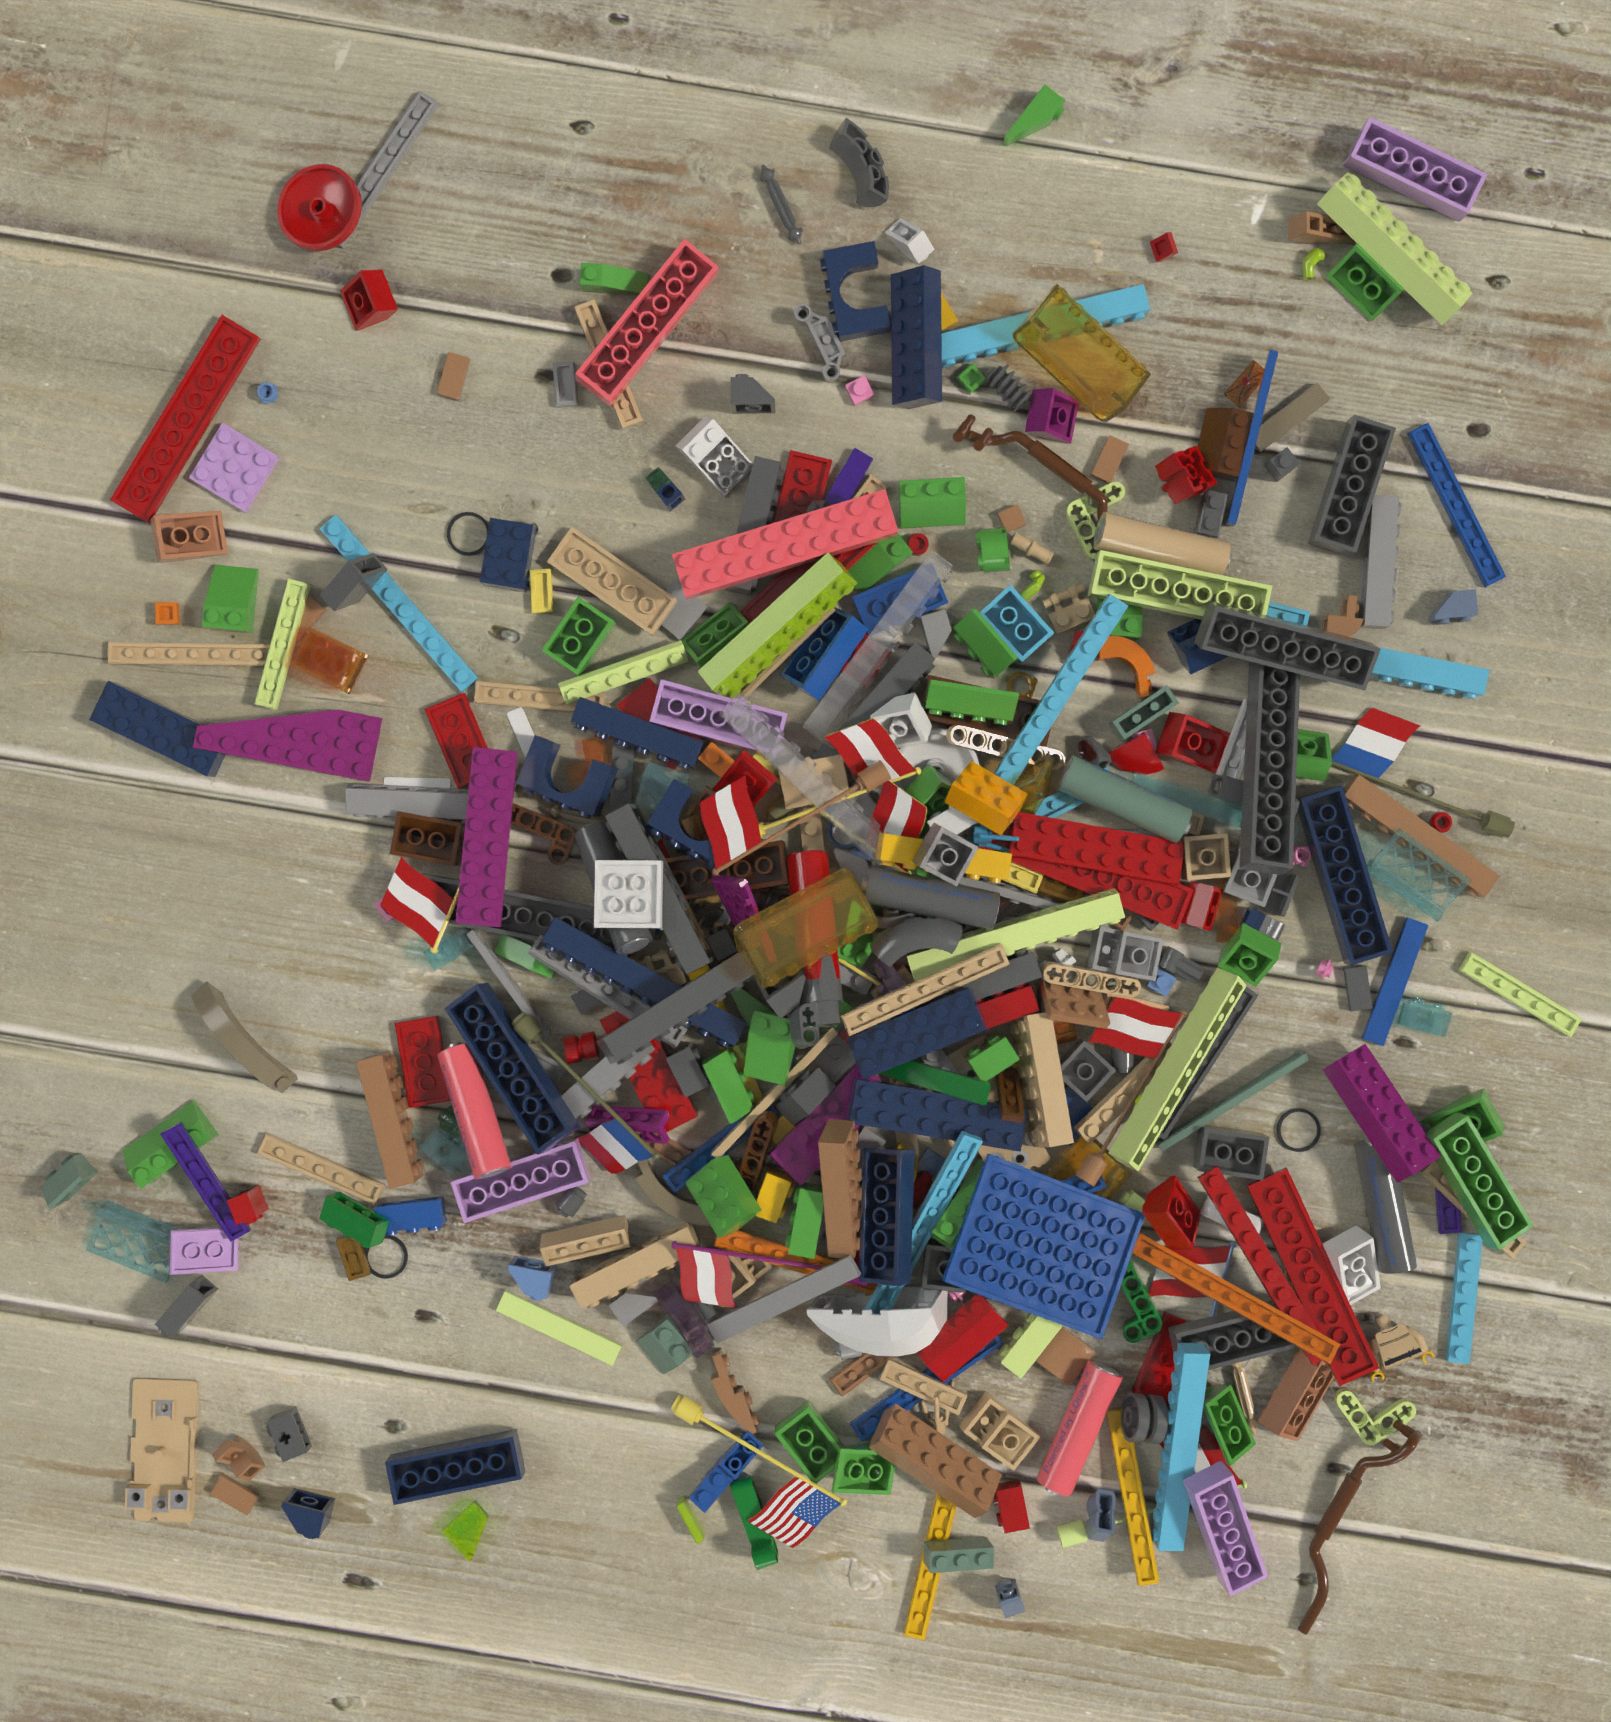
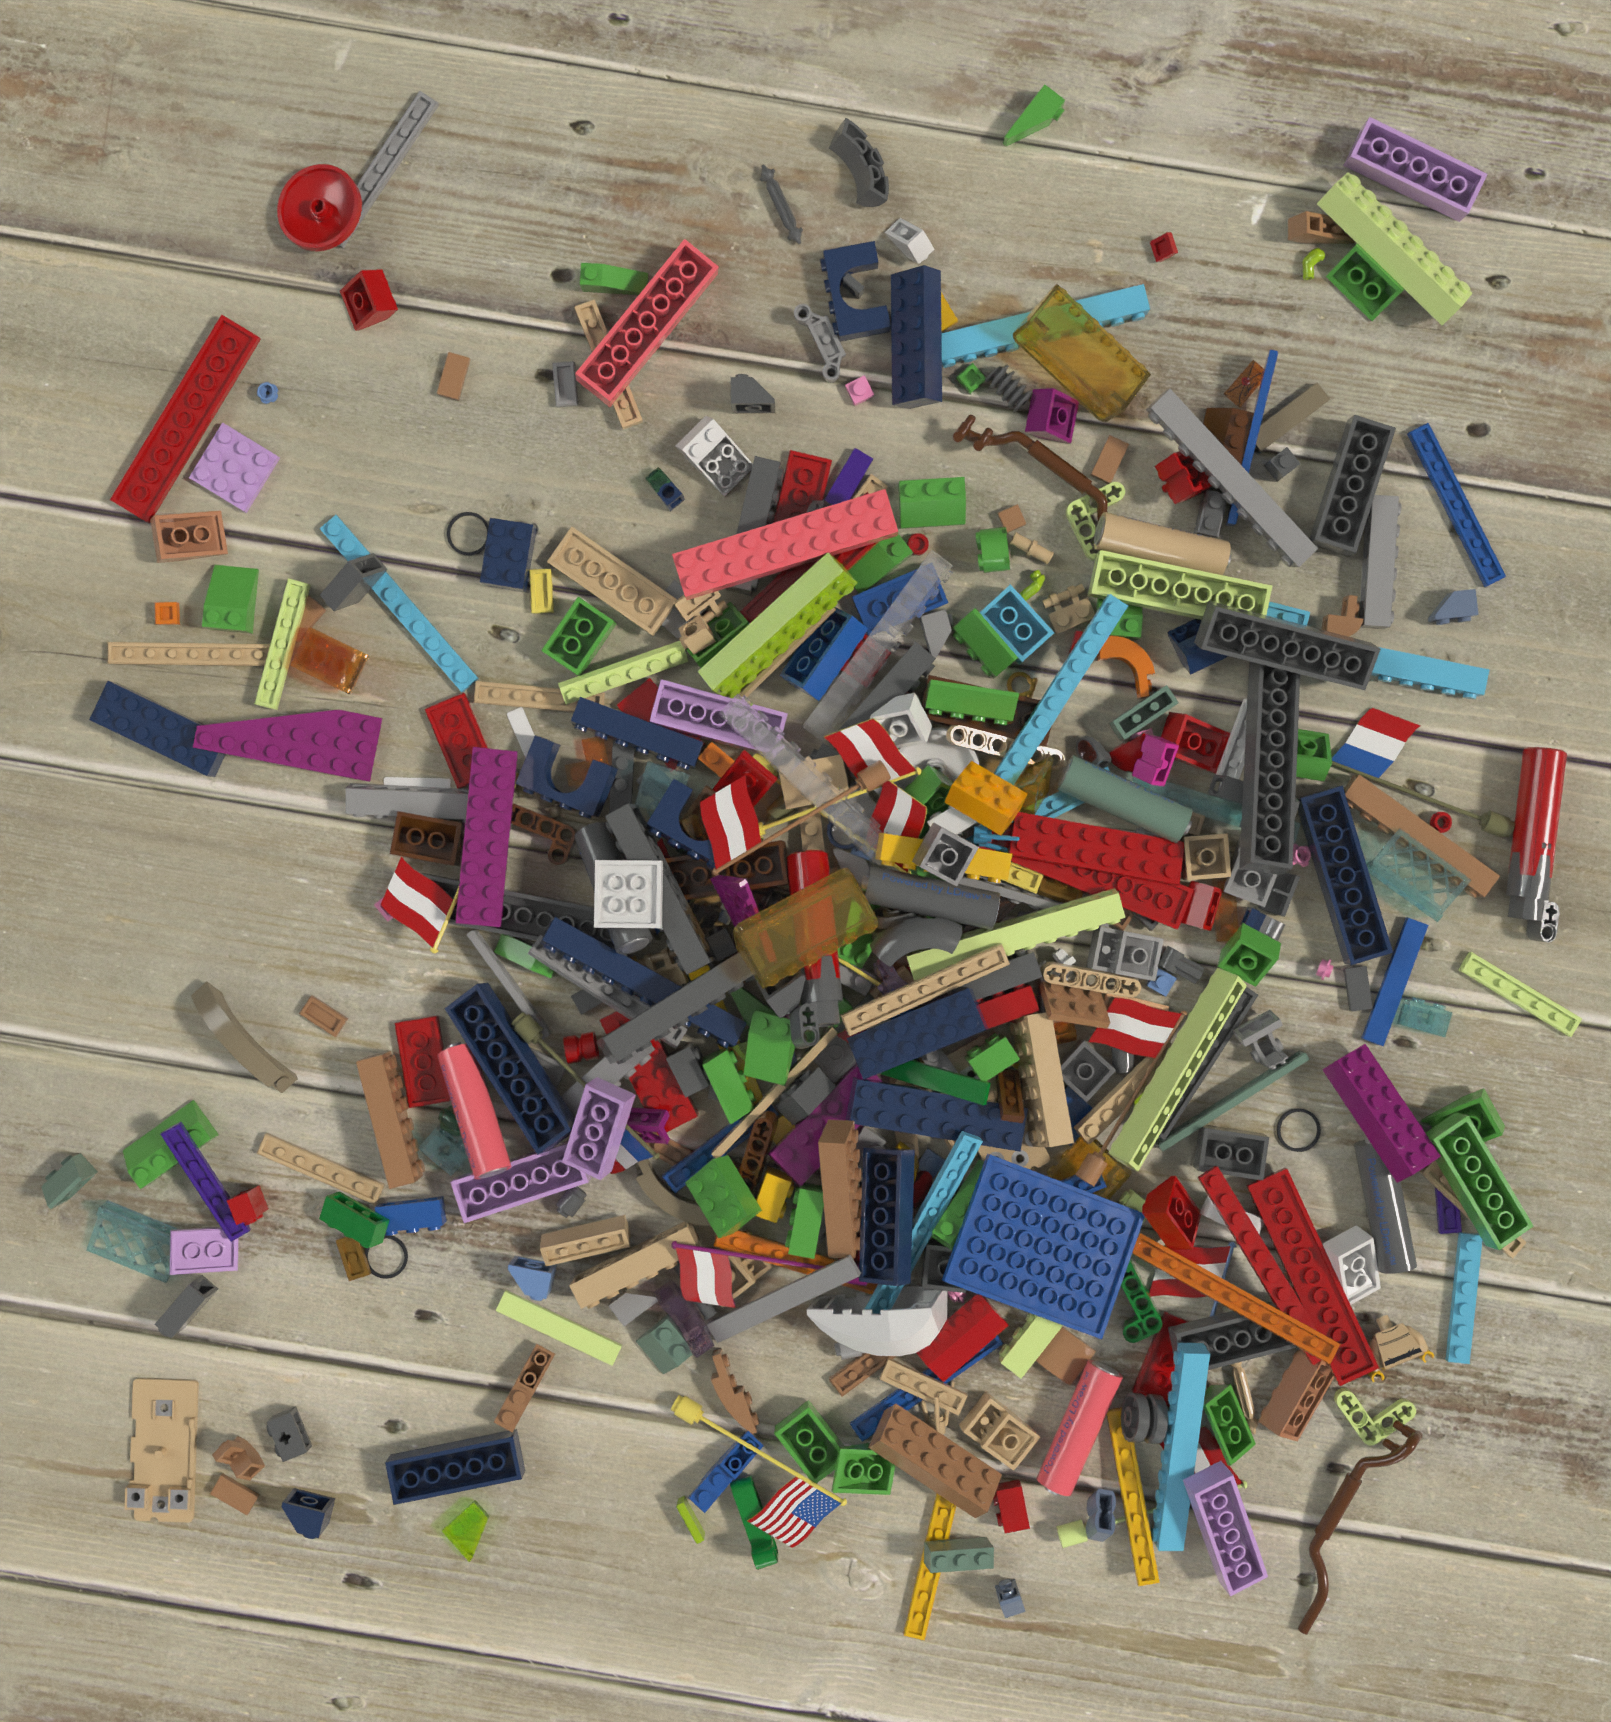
(323, 1016): none -> medium nougat tile
(449, 949): clear light blue brick -> none
(524, 1388): none -> medium nougat slope
(598, 1128): none -> lavender brick
(692, 607): none -> tan plate
(696, 635): none -> tan brick
(853, 286): none -> dark grey tile
(1155, 761): none -> dark pink brick
(1231, 479): none -> light grey brick
(1268, 1051): none -> light grey tile
(1535, 841): none -> red piece

